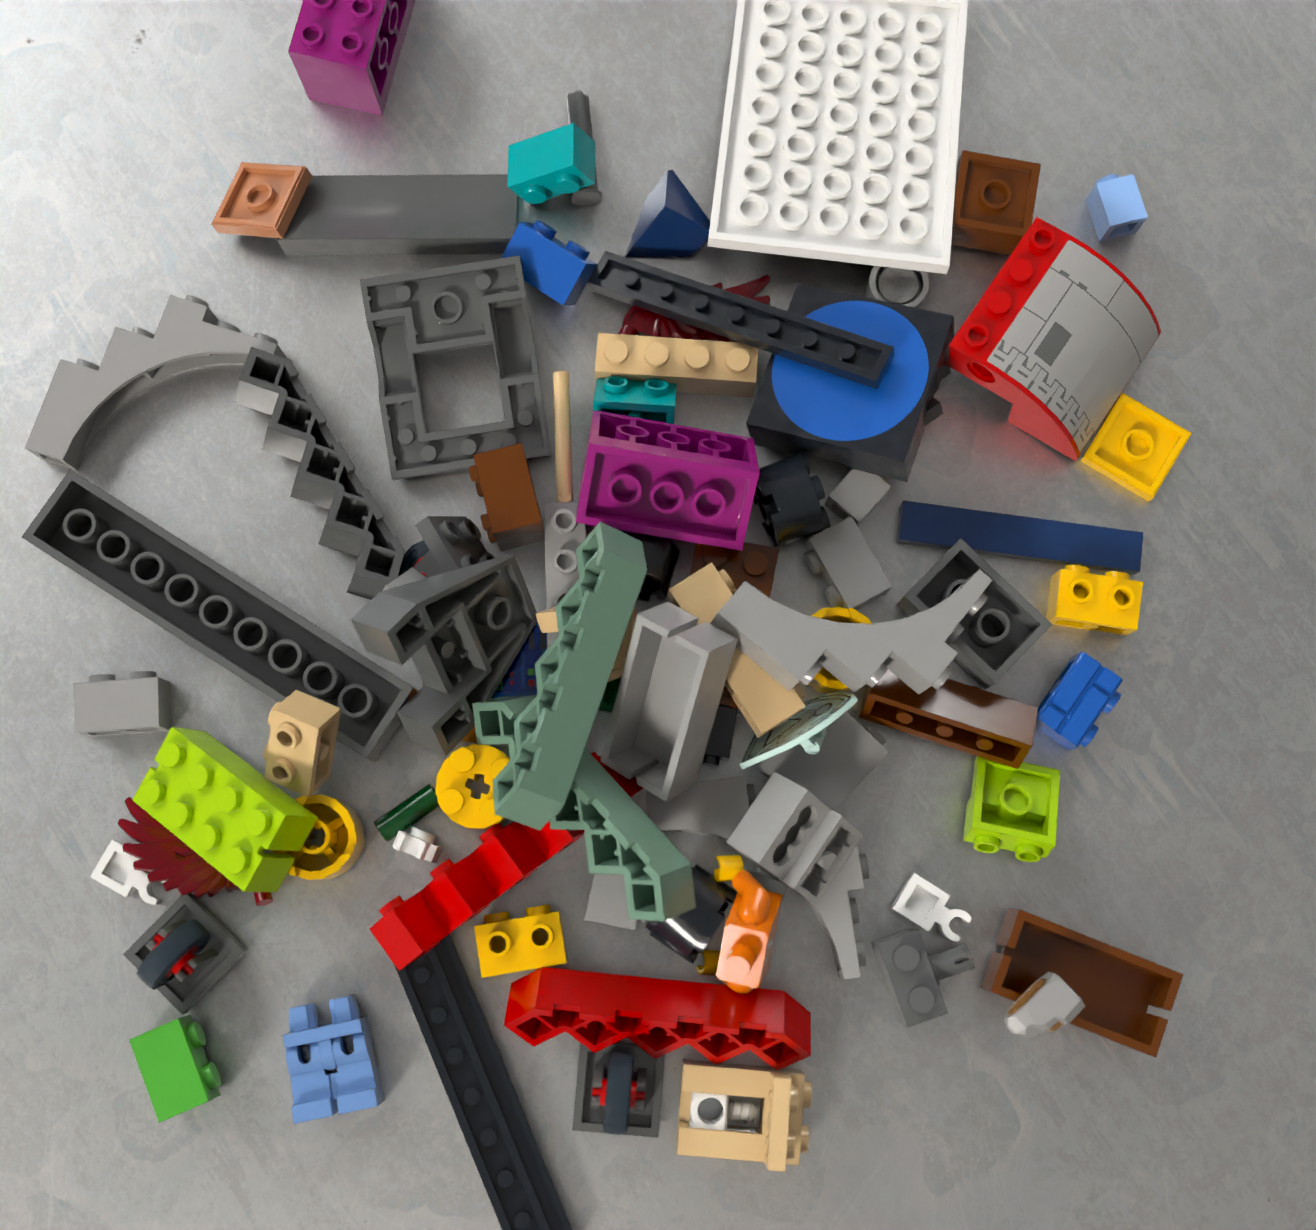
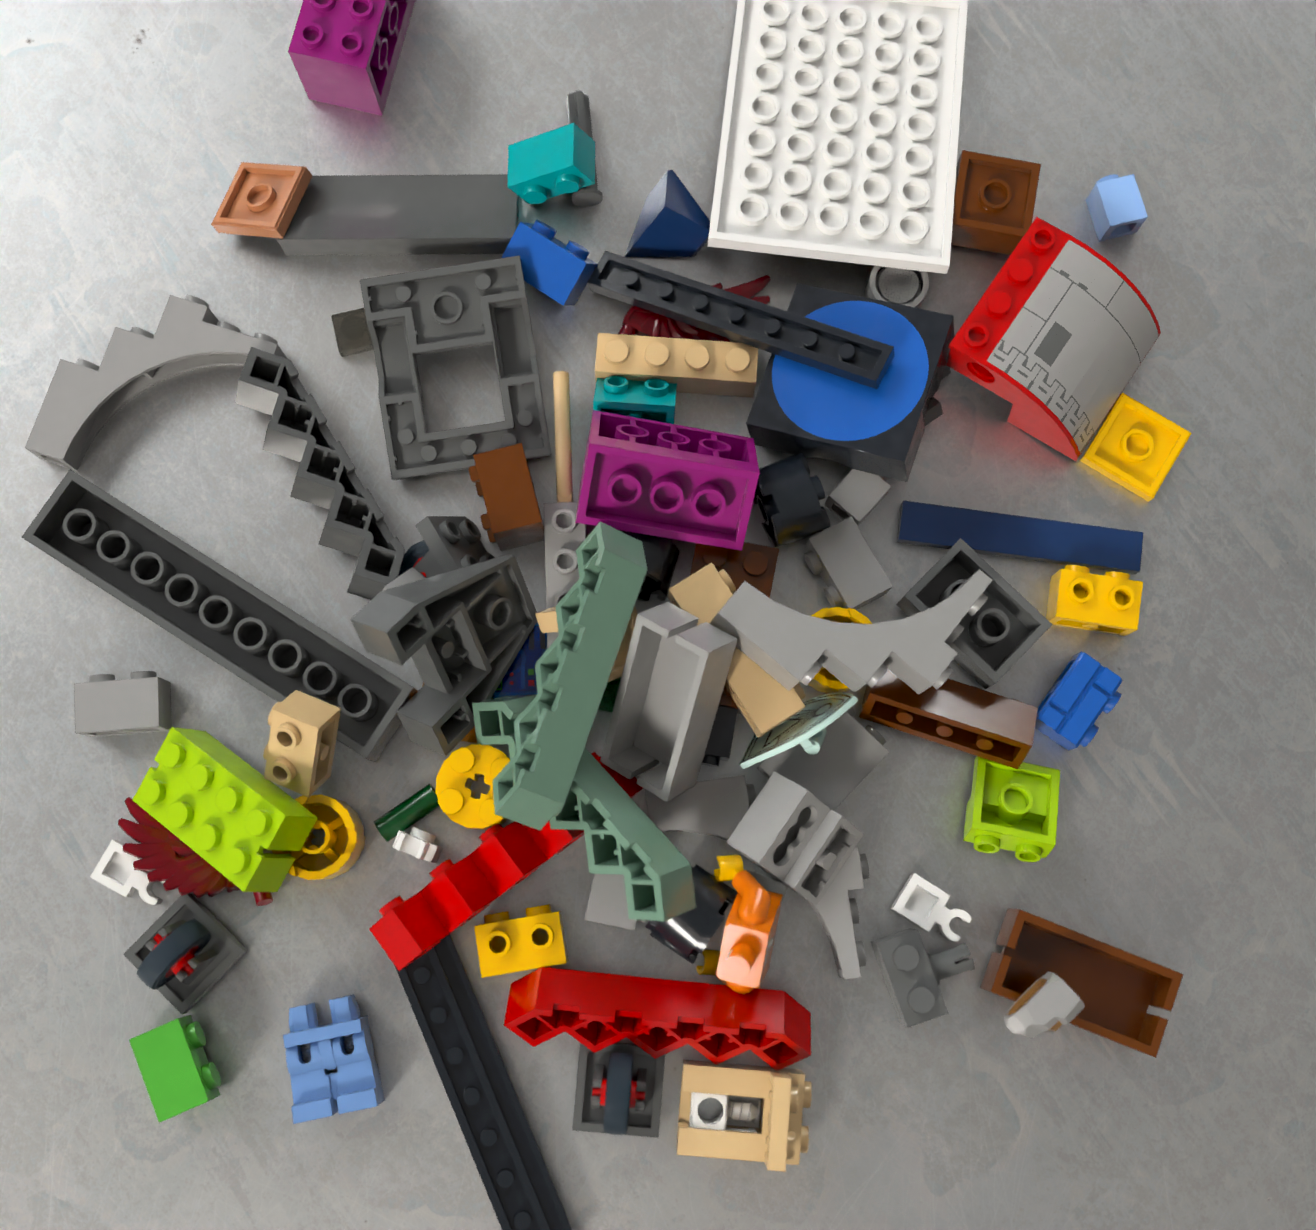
(352, 332): none -> clear smoke plate

